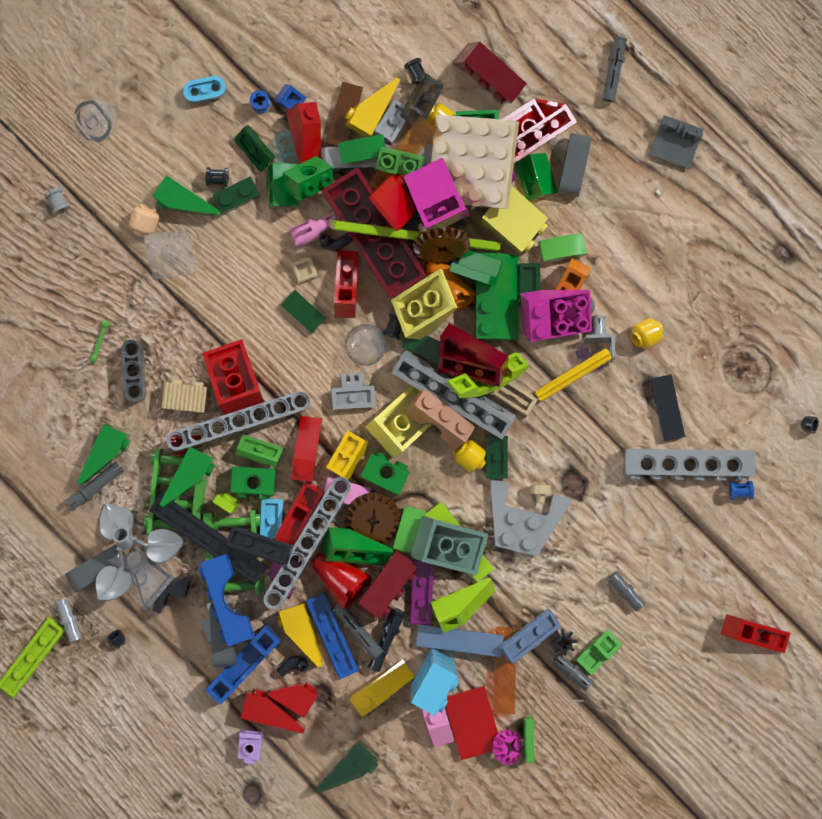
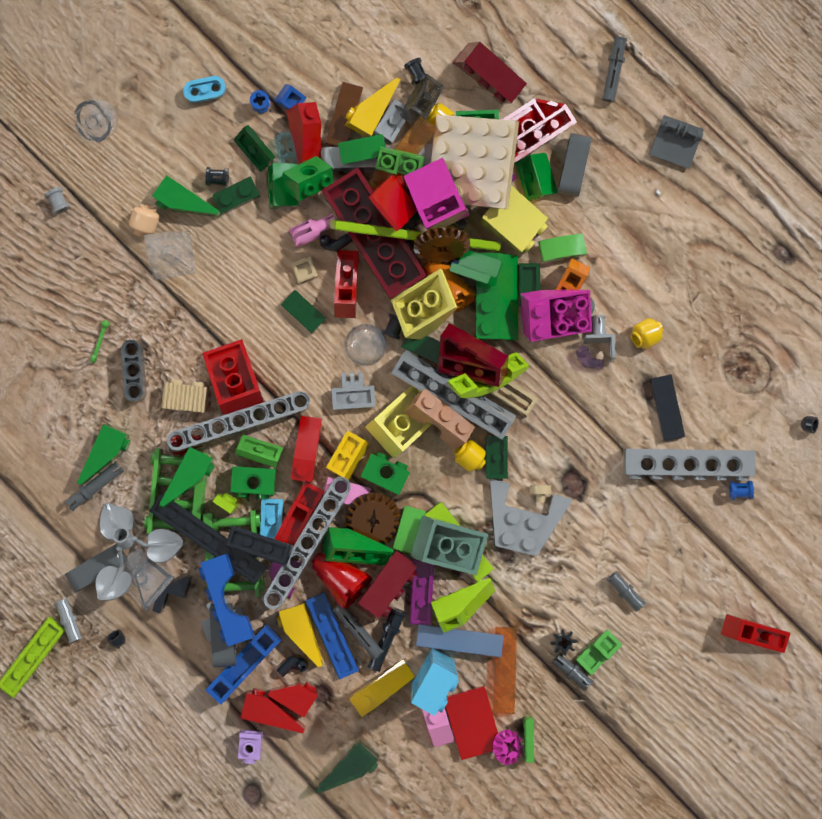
(529, 636): sand blue tile -> none
(573, 375): yellow axle -> none

